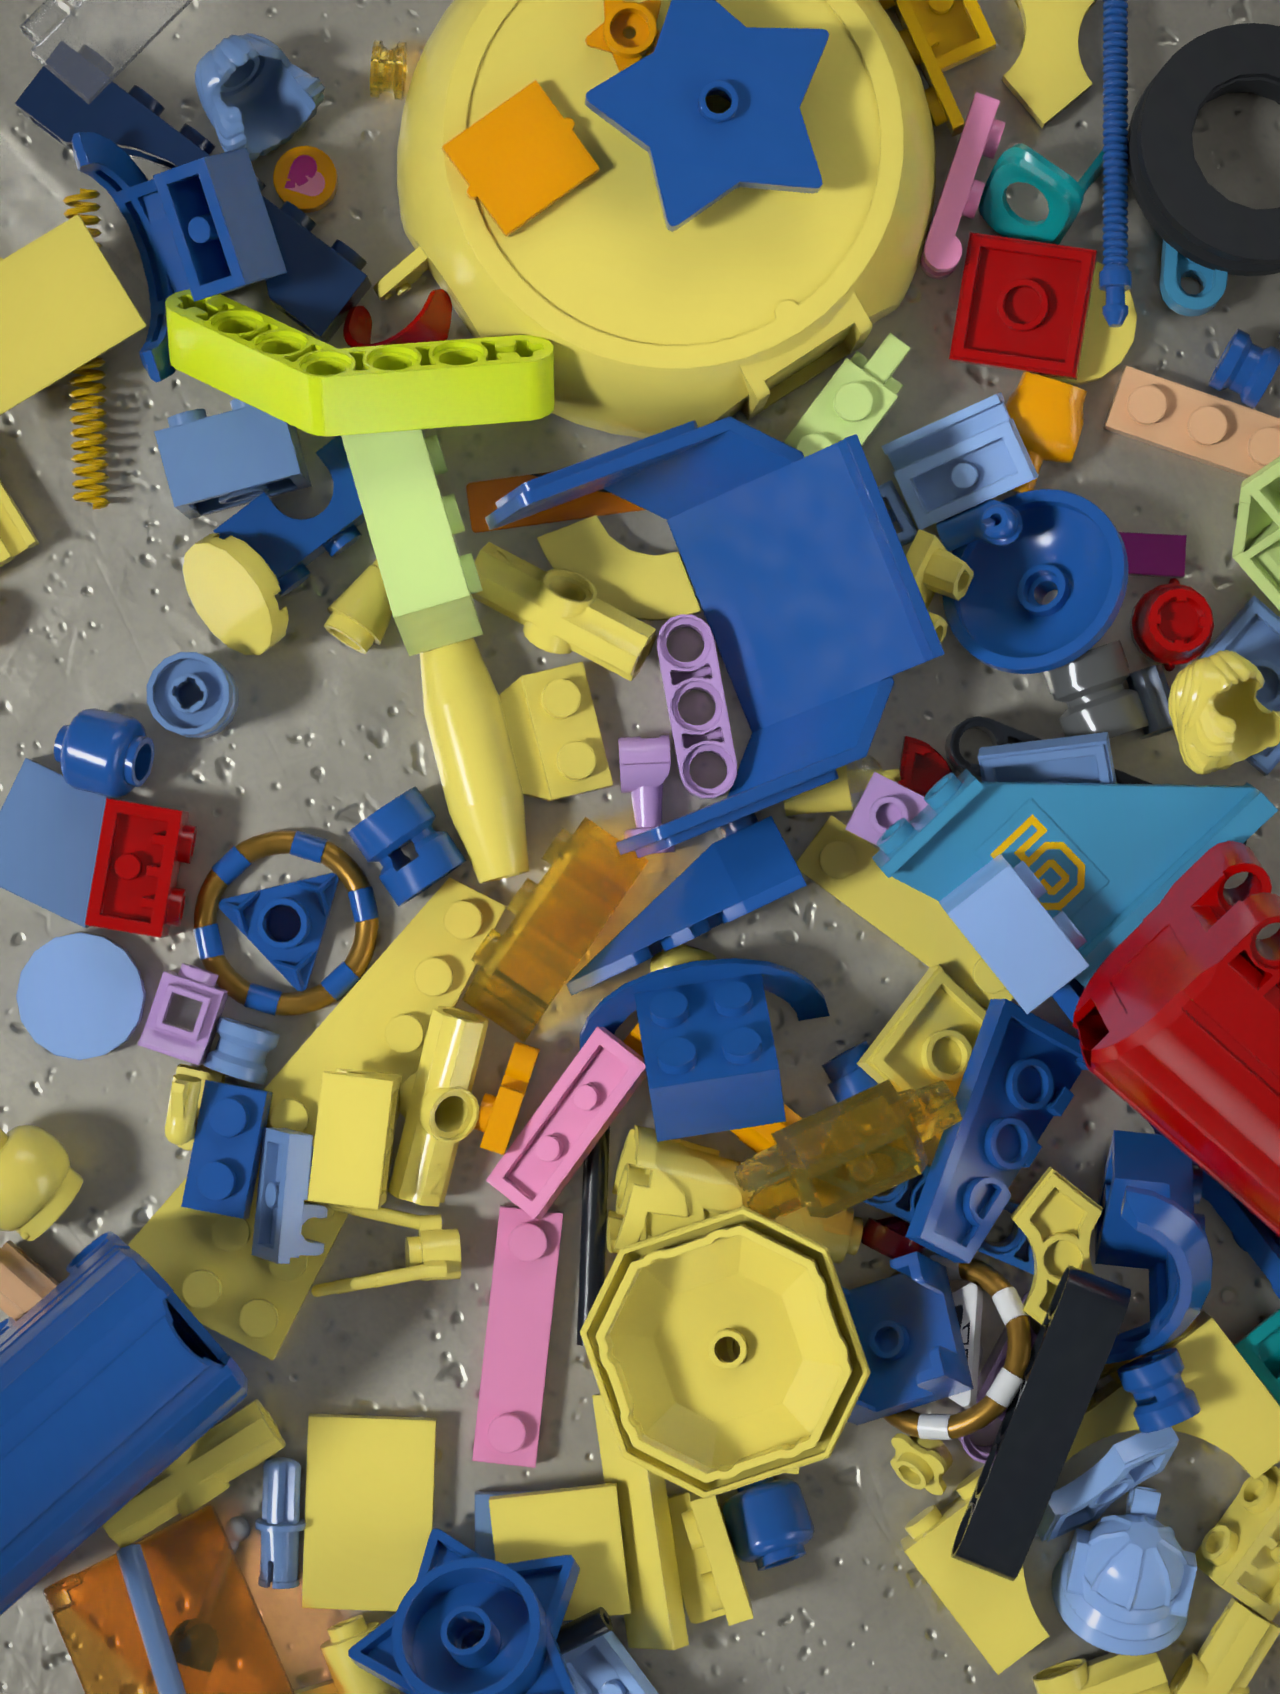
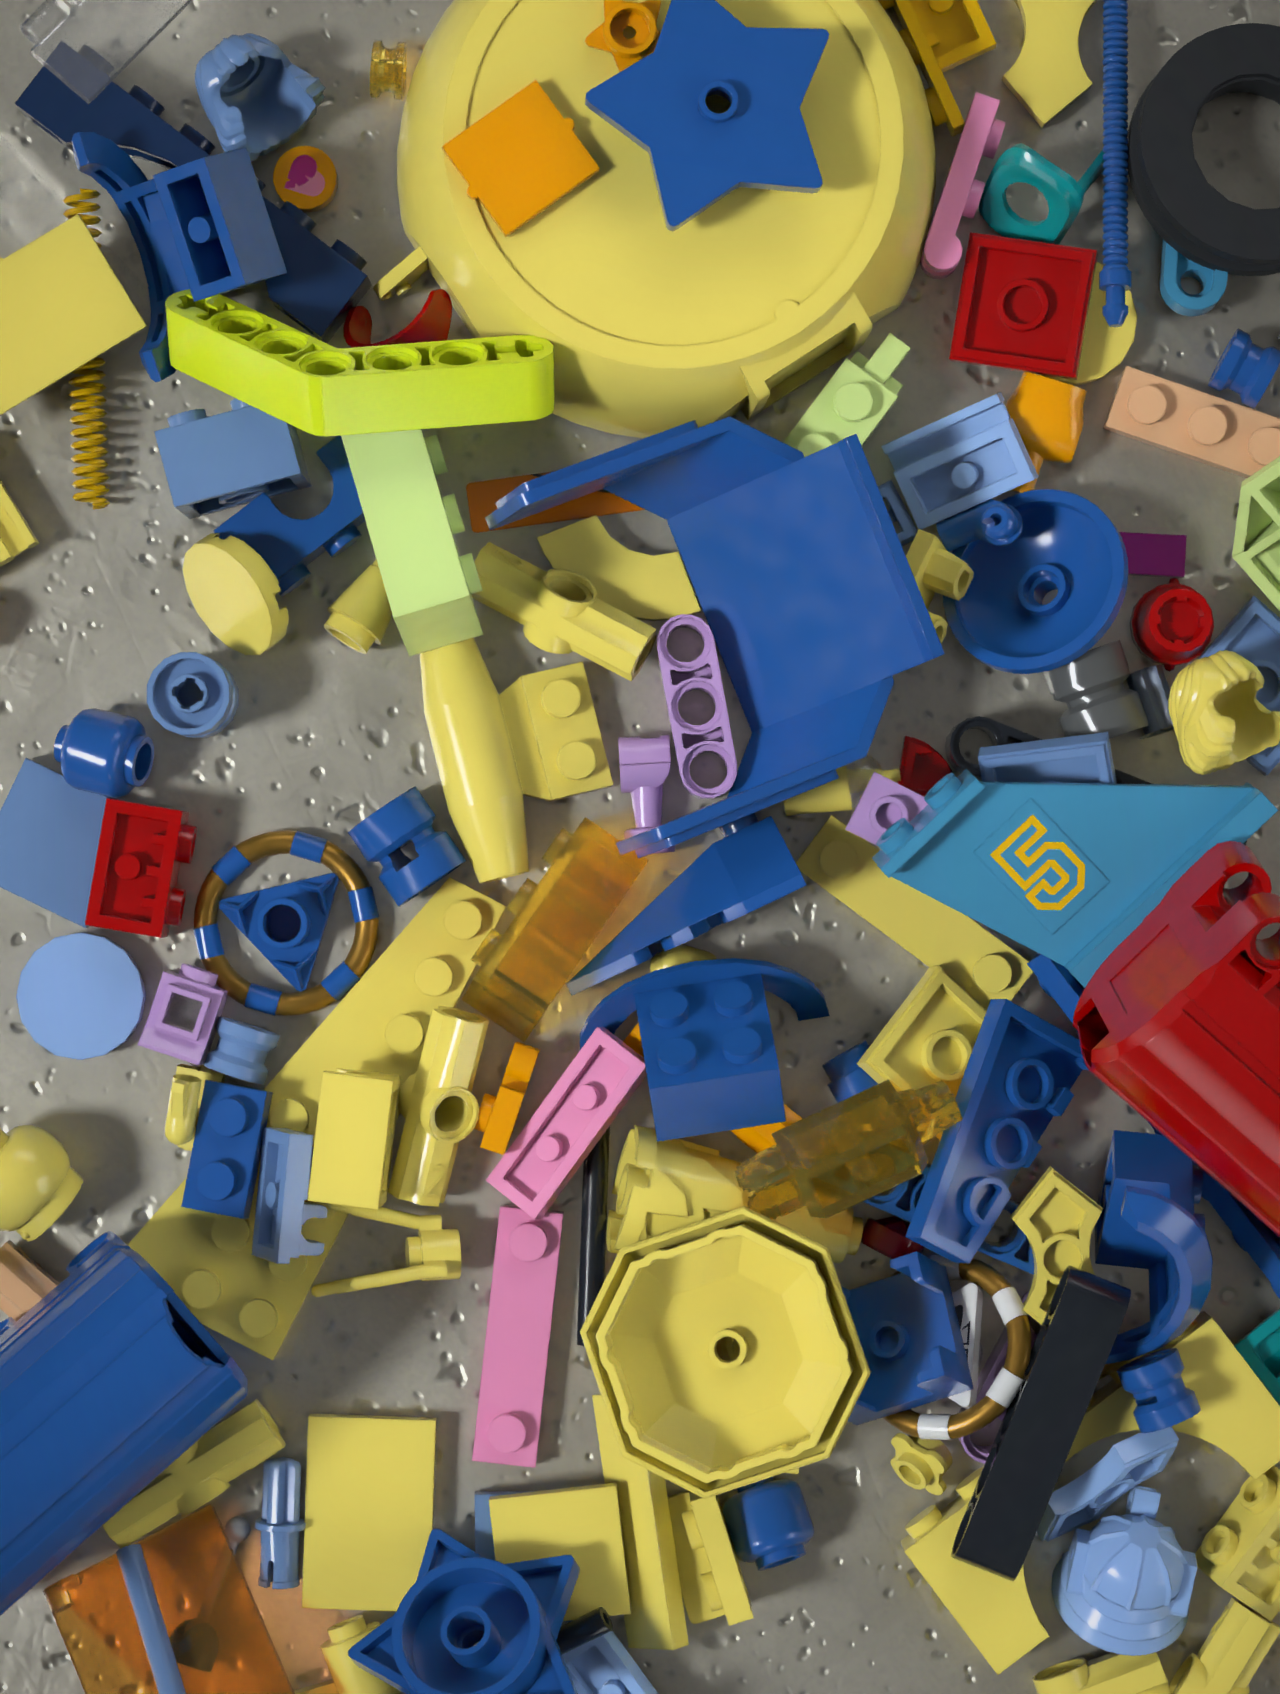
(1015, 932): light blue brick -> none

